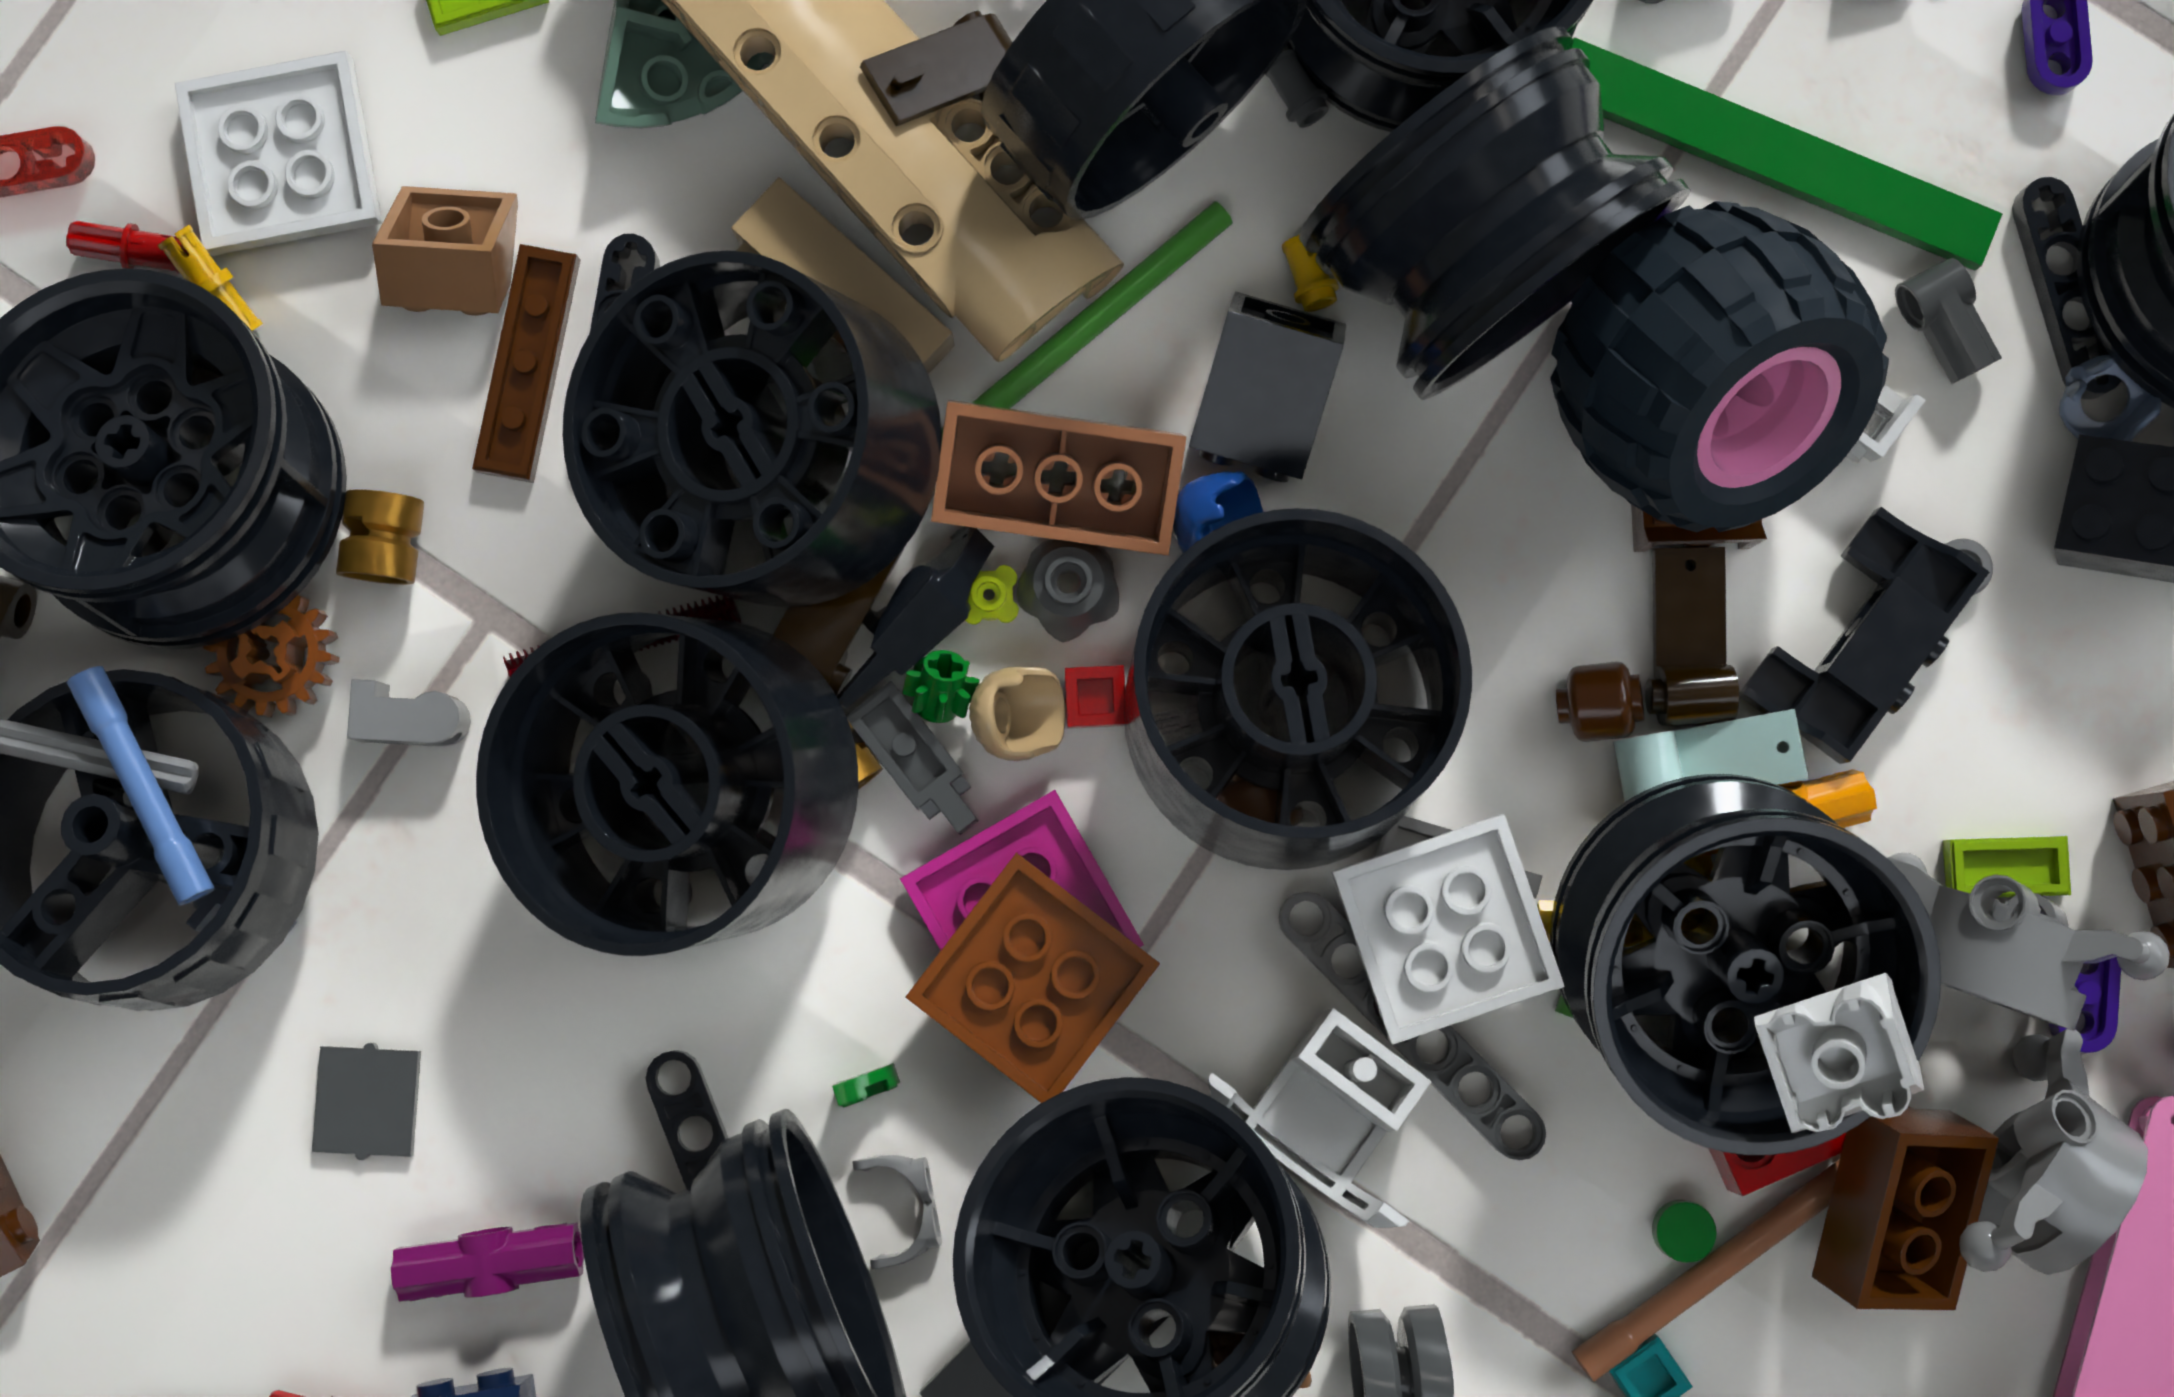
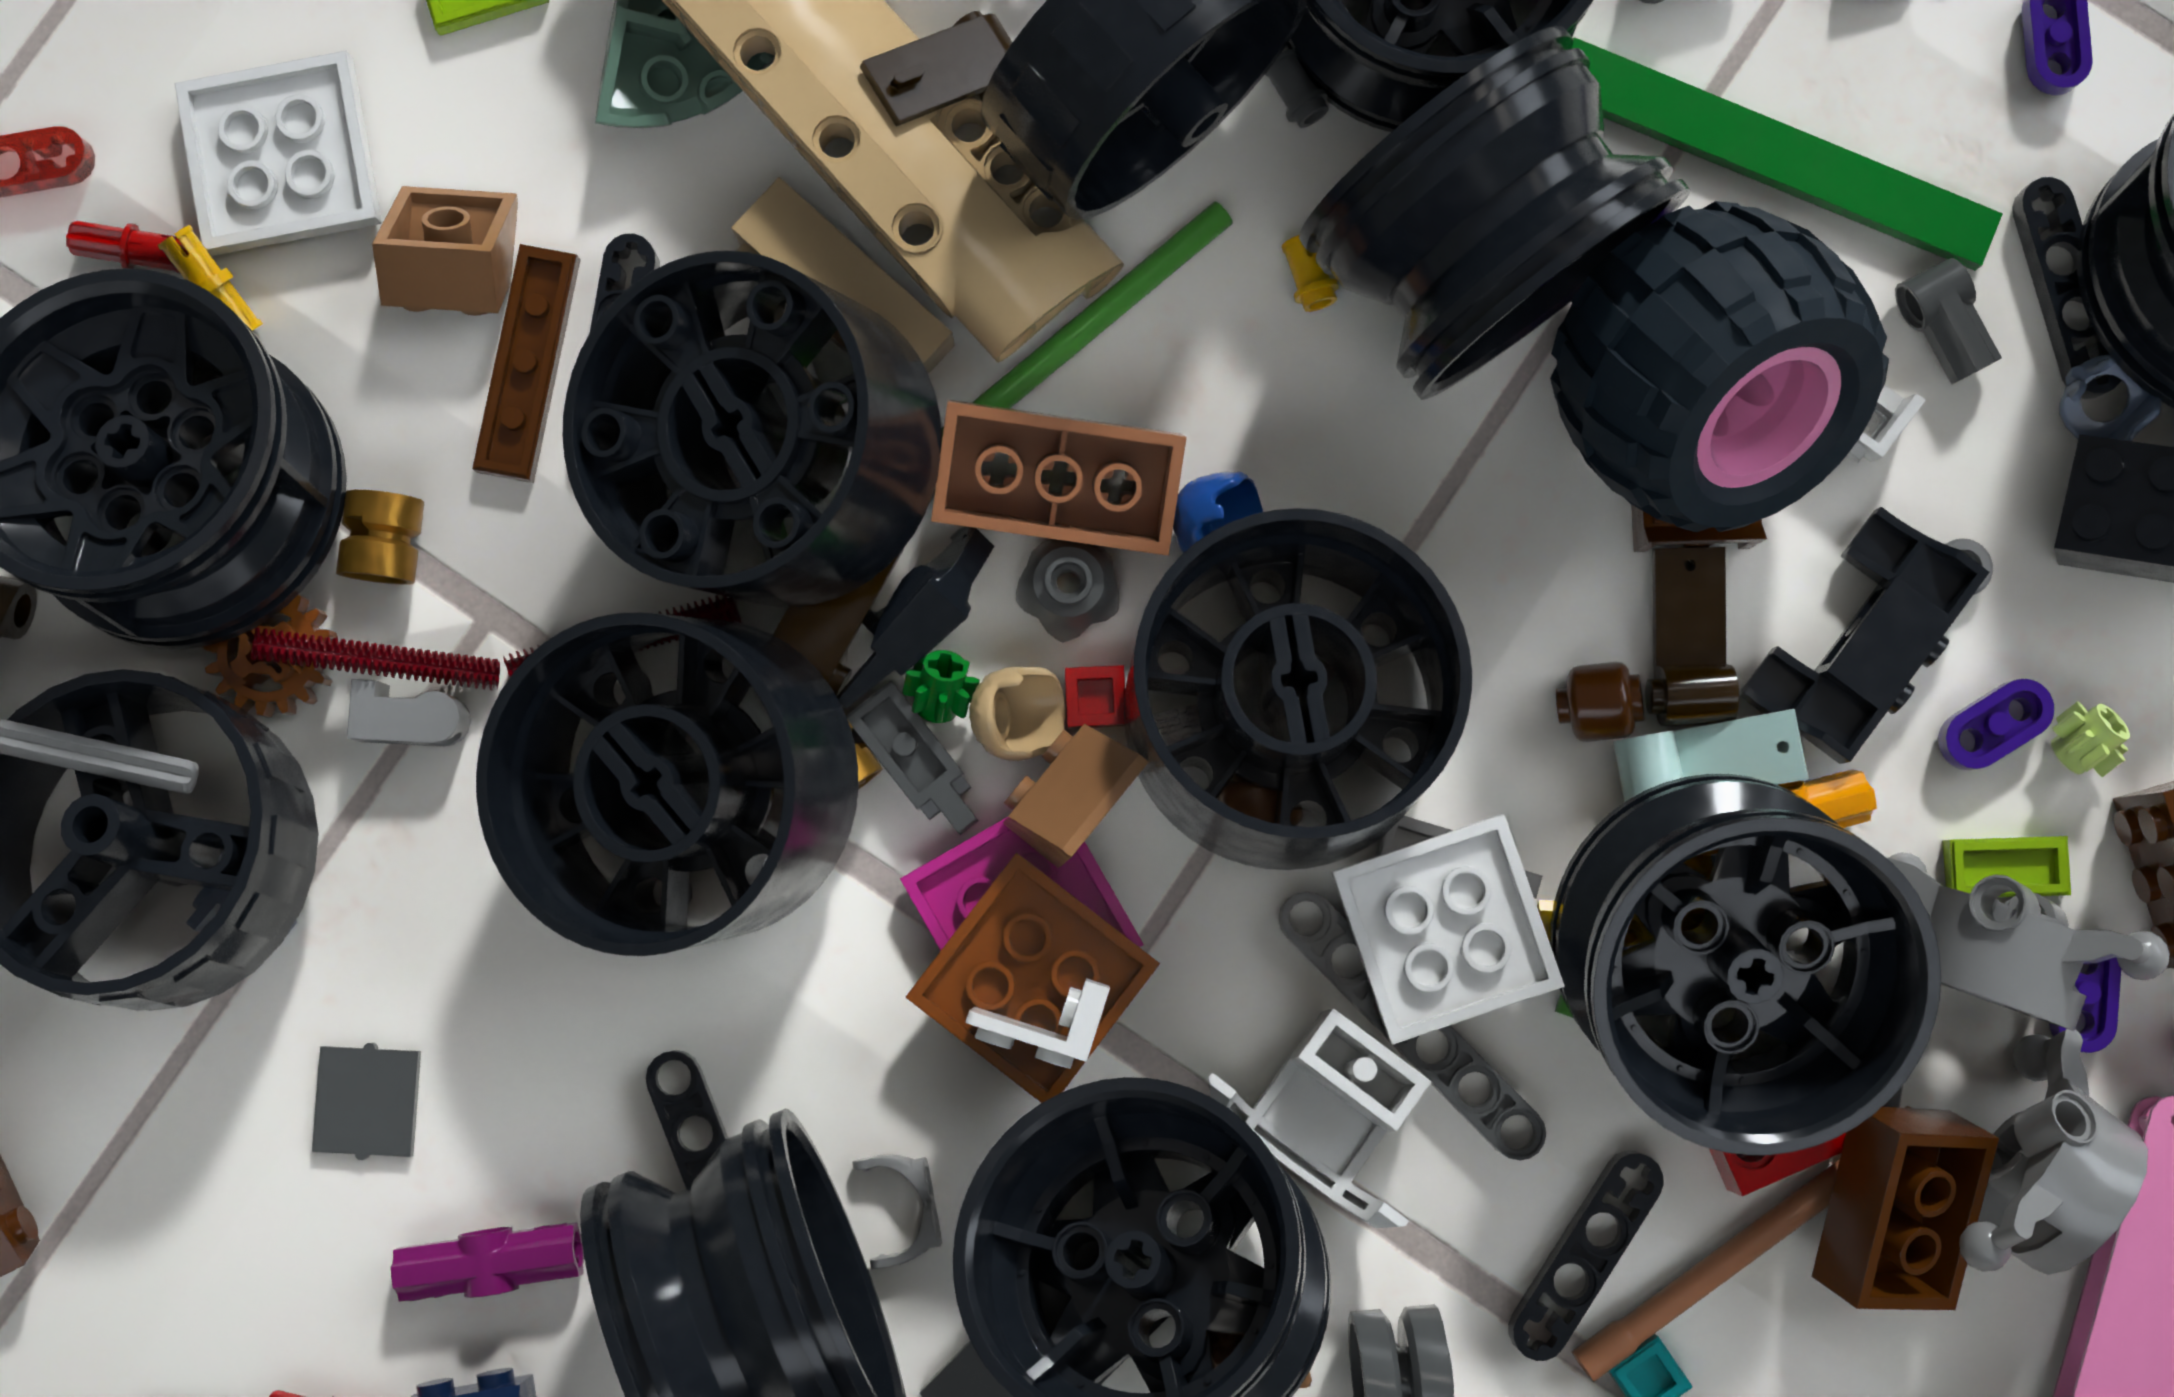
(109, 723): medium blue piece -> none
(373, 658): none -> dark red axle
(866, 1085): green tile -> none
(1002, 605): neon yellow plate -> none
(1073, 793): none -> medium nougat slope
(1080, 1014): none -> white bracket
(1267, 387): black slope -> none
(1594, 1260): none -> black beam
(1684, 1231): green tile -> none
(1841, 1055): white slope -> none
(1992, 725): none -> dark purple plate
(2090, 739): none -> yellowish green gear

